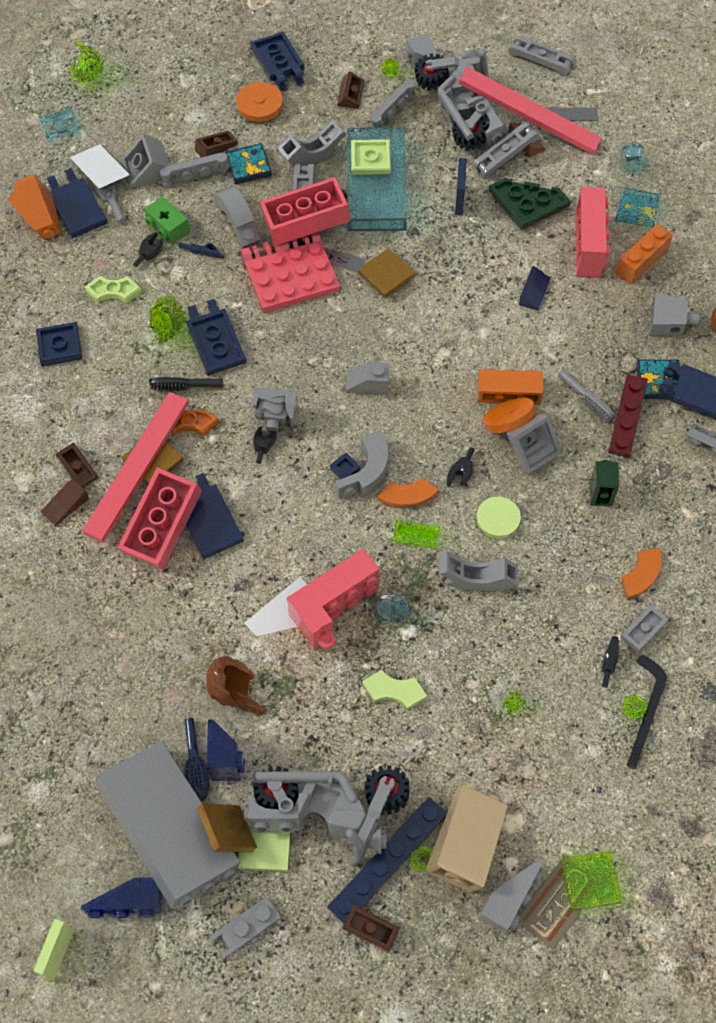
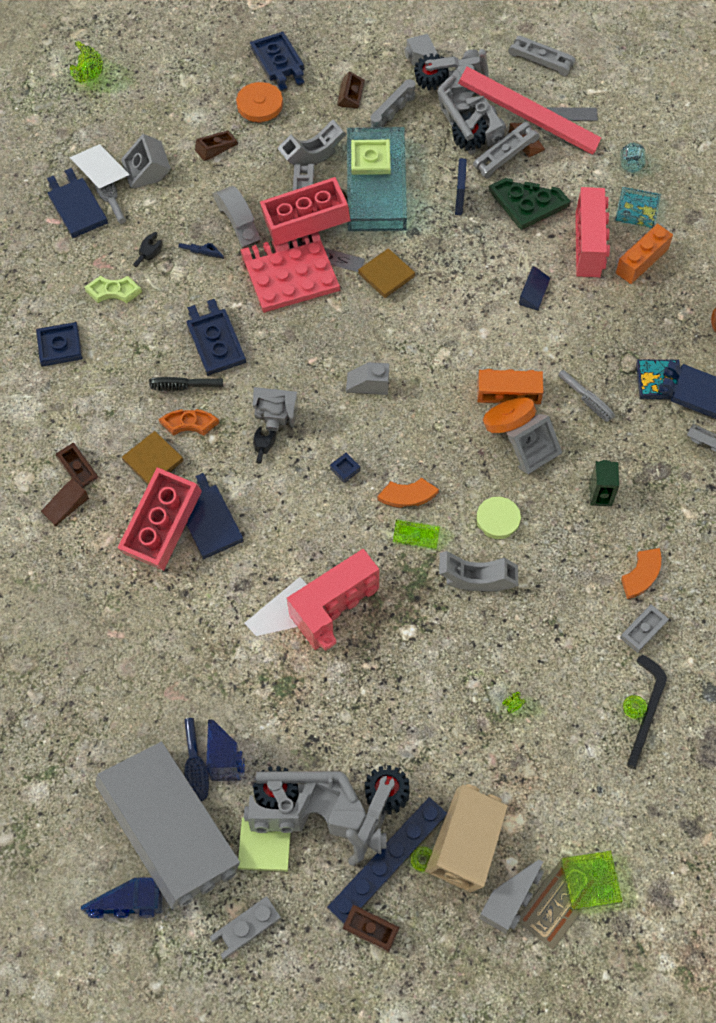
(36, 206): orange slope -> none
(53, 950): yellowish green tile -> none
(58, 118): clear light blue piece -> none
(135, 467): coral tile -> none
(166, 220): bright green brick -> none
(166, 318): clear neon green hair -> none
(194, 169): light grey plate -> none
(226, 828): pearl gold tile -> none
(229, 684): dark orange hair -> none
(248, 163): tile -> none
(373, 473): light grey arch -> none
(390, 67): clear neon green plate -> none
(393, 608): clear light blue head -> none
(404, 692): yellowish green tile -> none
(463, 466): black hand -> none
(610, 660): black hand -> none
(628, 416): dark red plate -> none
(670, 316): light grey torso -> none

